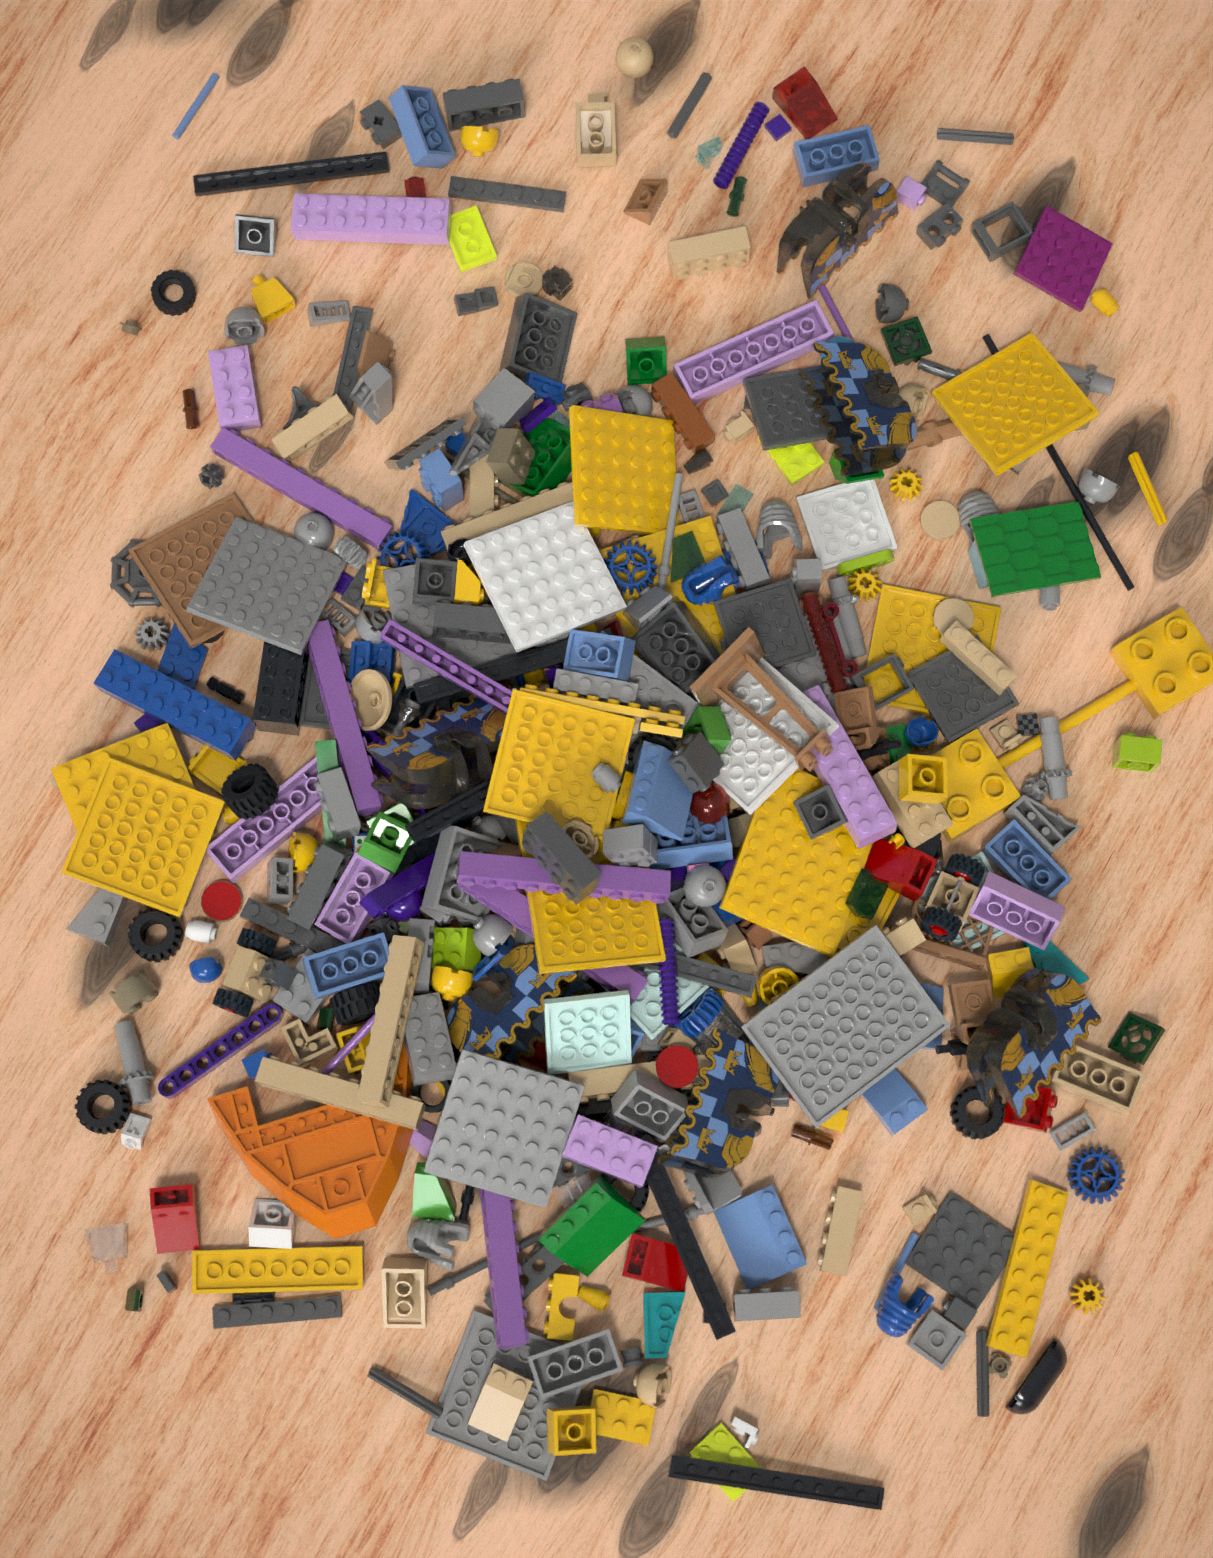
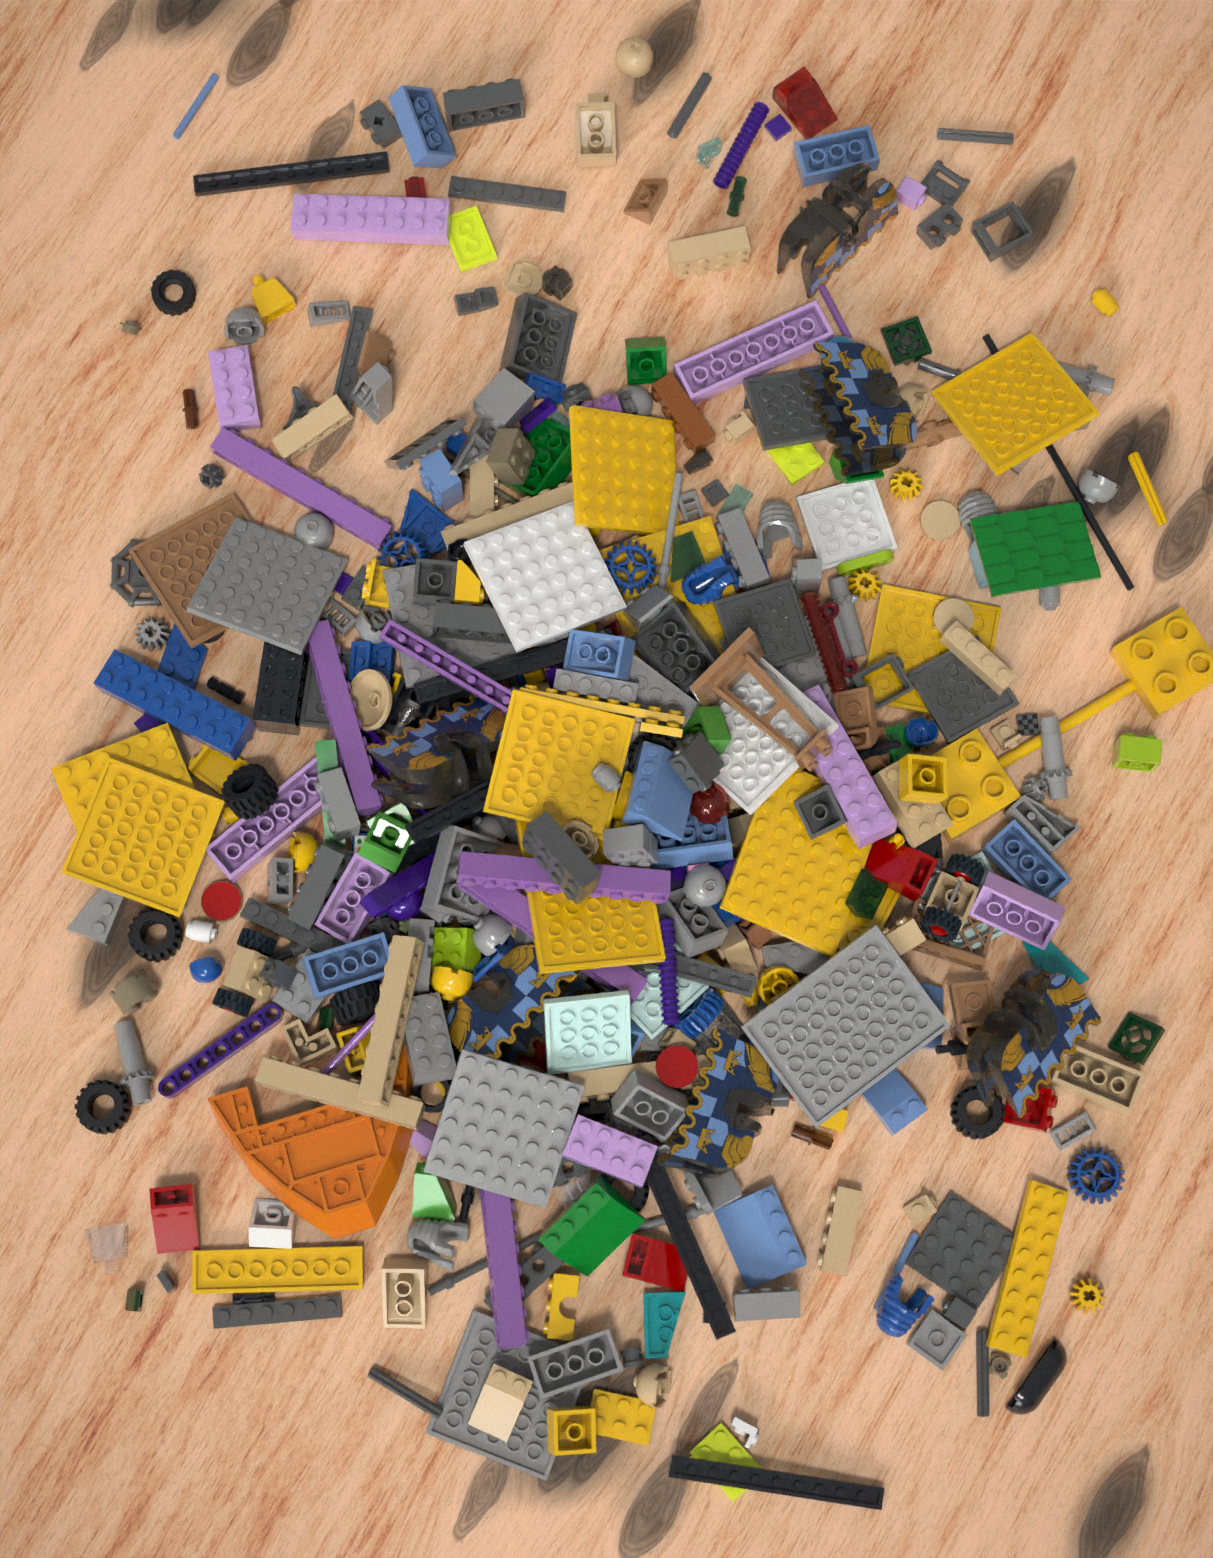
(134, 1131): white bracket -> none
(253, 1062): blue brick -> none
(255, 235): dark grey slope -> none
(350, 552): light grey gear -> none
(478, 139): yellow cylinder -> none
(594, 1297): yellow cone -> none
(891, 304): dark grey cylinder -> none
(1006, 967): yellow slope -> none
(1063, 258): magenta plate -> none

